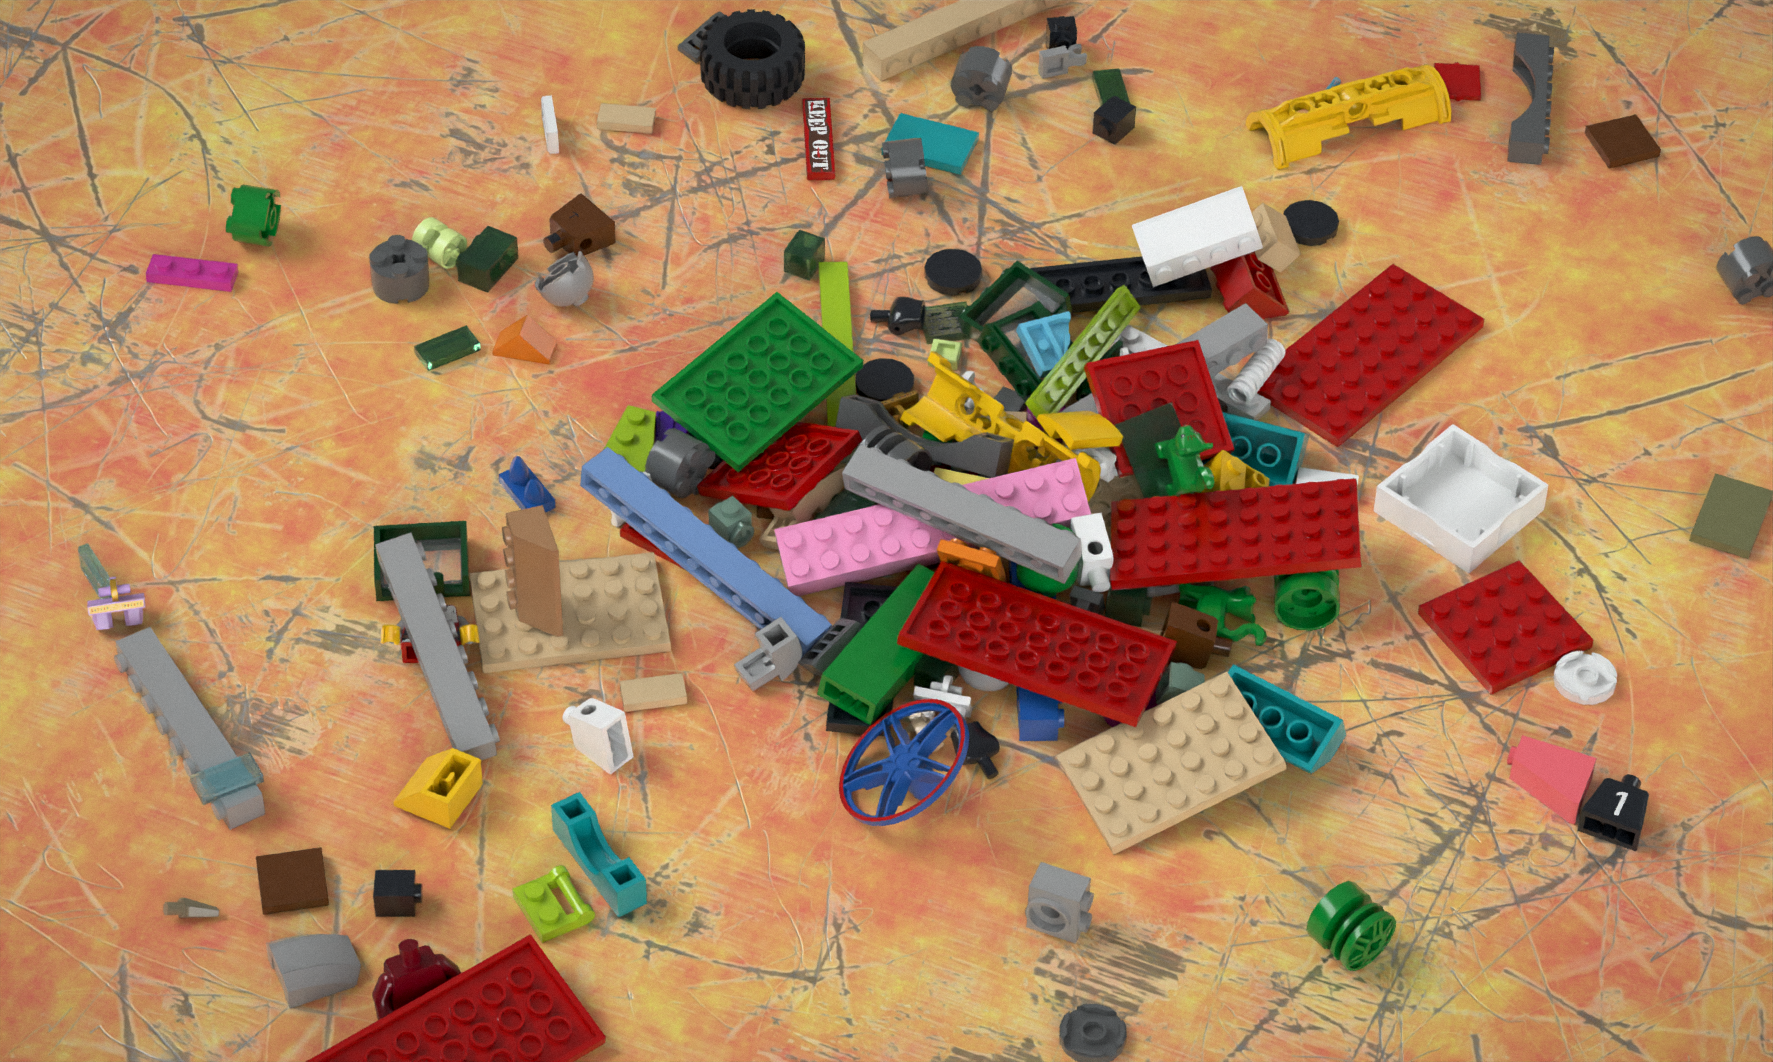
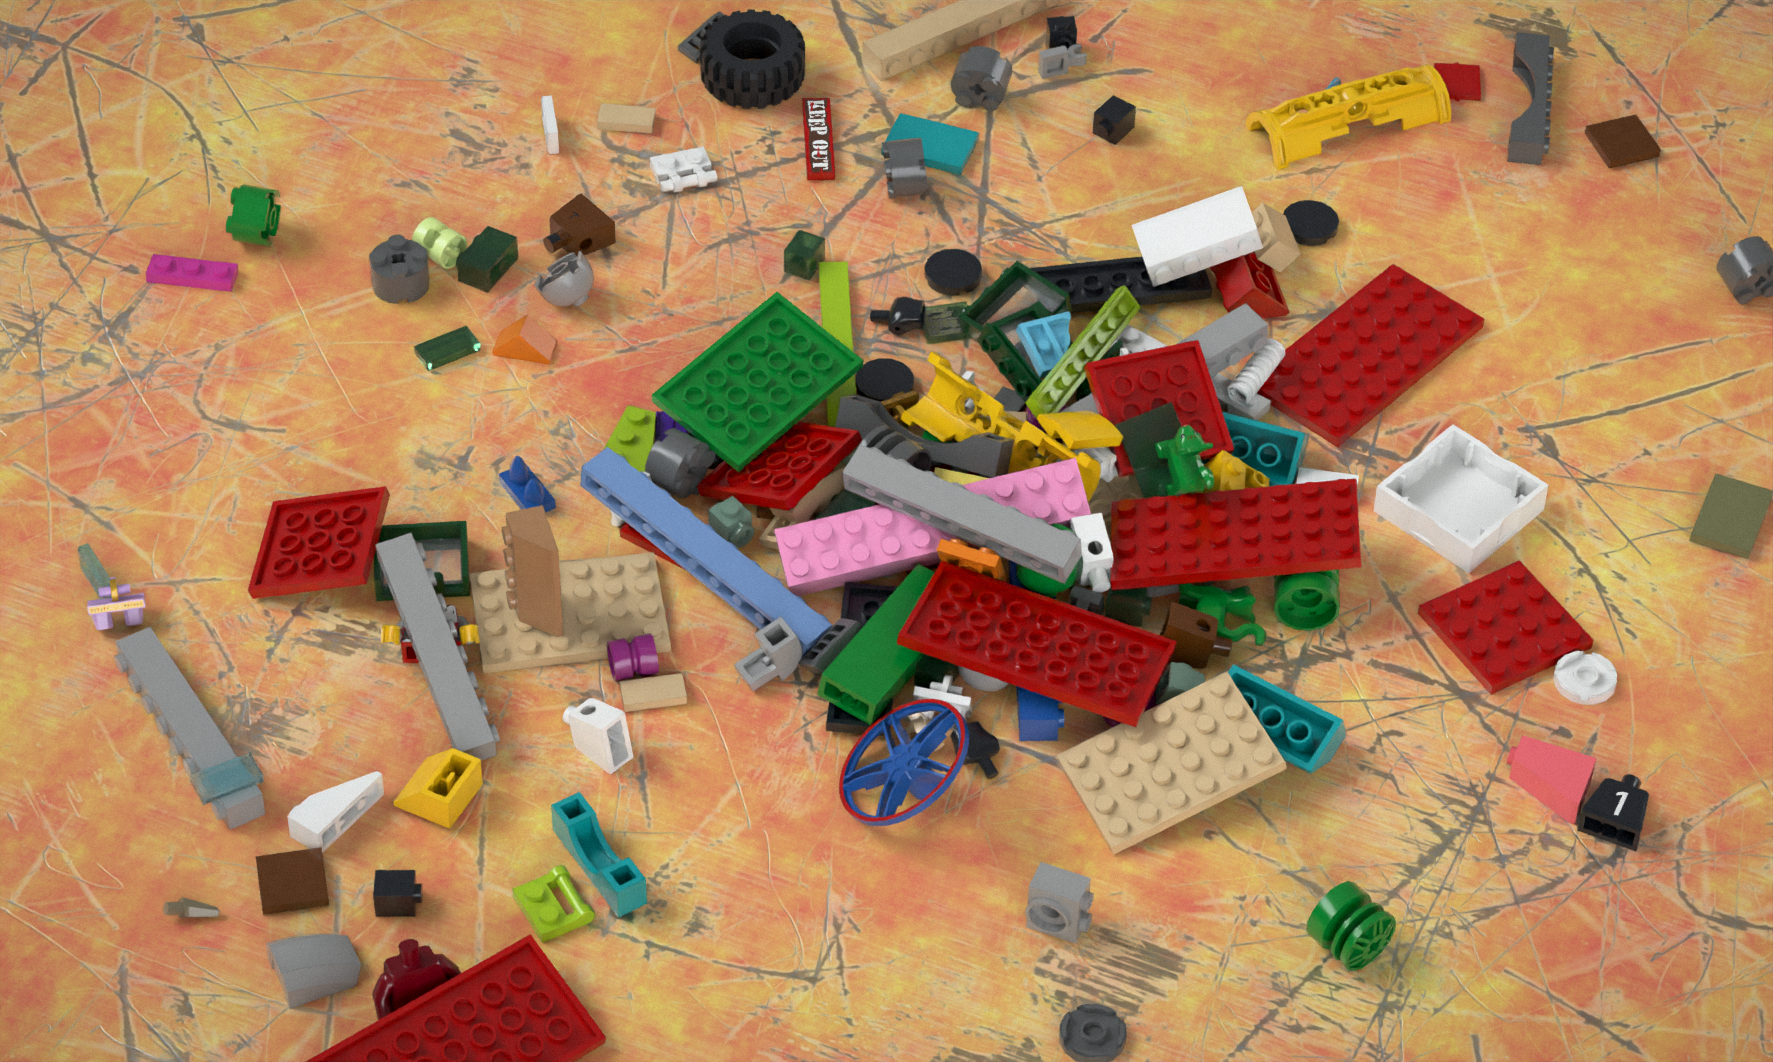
(319, 542): none -> red plate
(332, 811): none -> white slope
(632, 657): none -> magenta wheel
(683, 169): none -> white plate
(949, 350): yellowish green tile -> none
(1109, 83): clear green tile -> none

